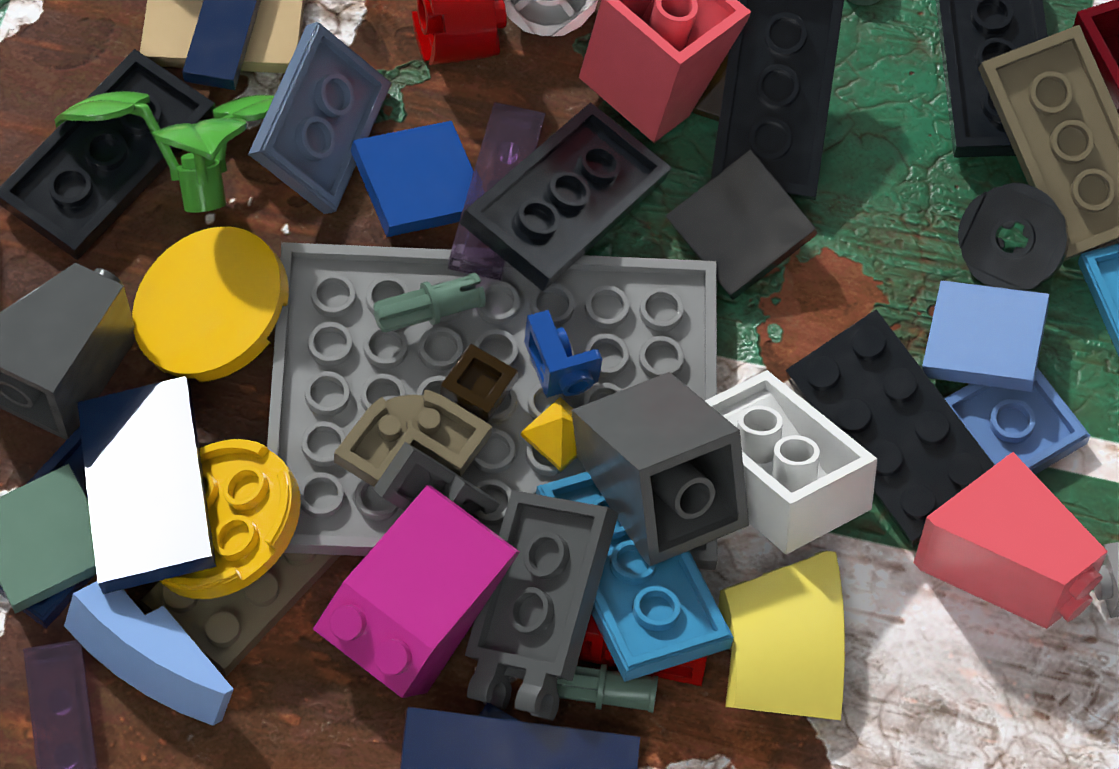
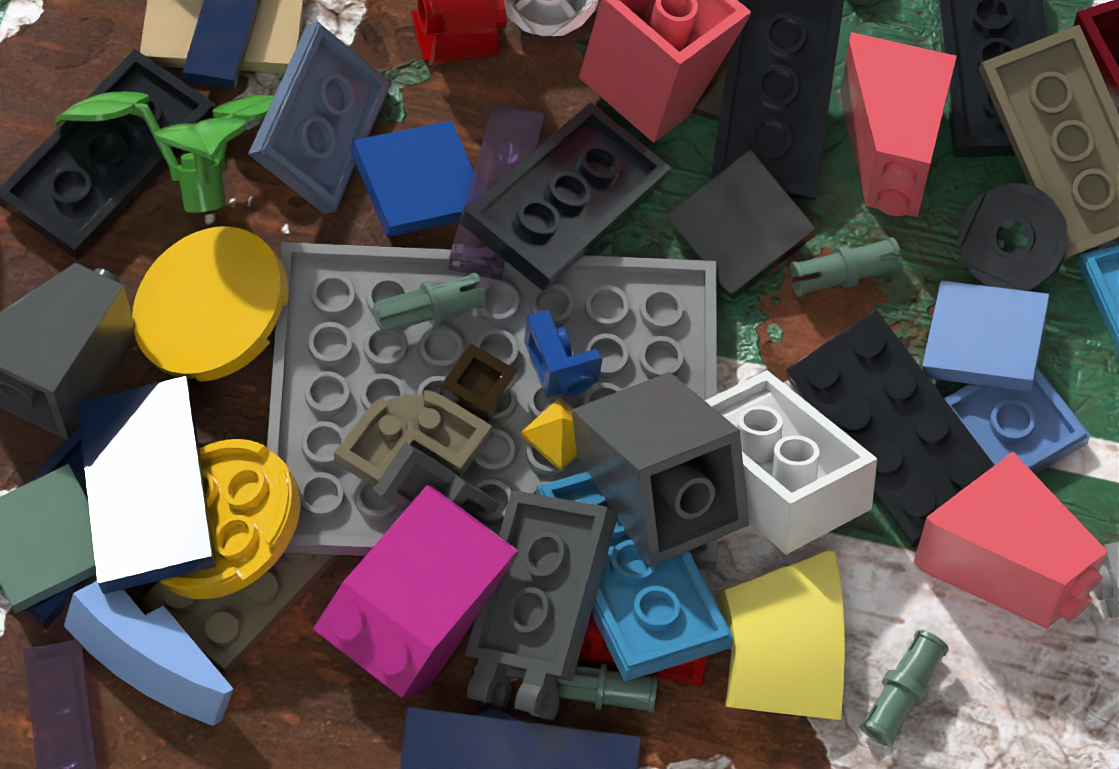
(845, 266): none -> sand green pin
(893, 116): none -> coral slope
(904, 687): none -> sand green pin

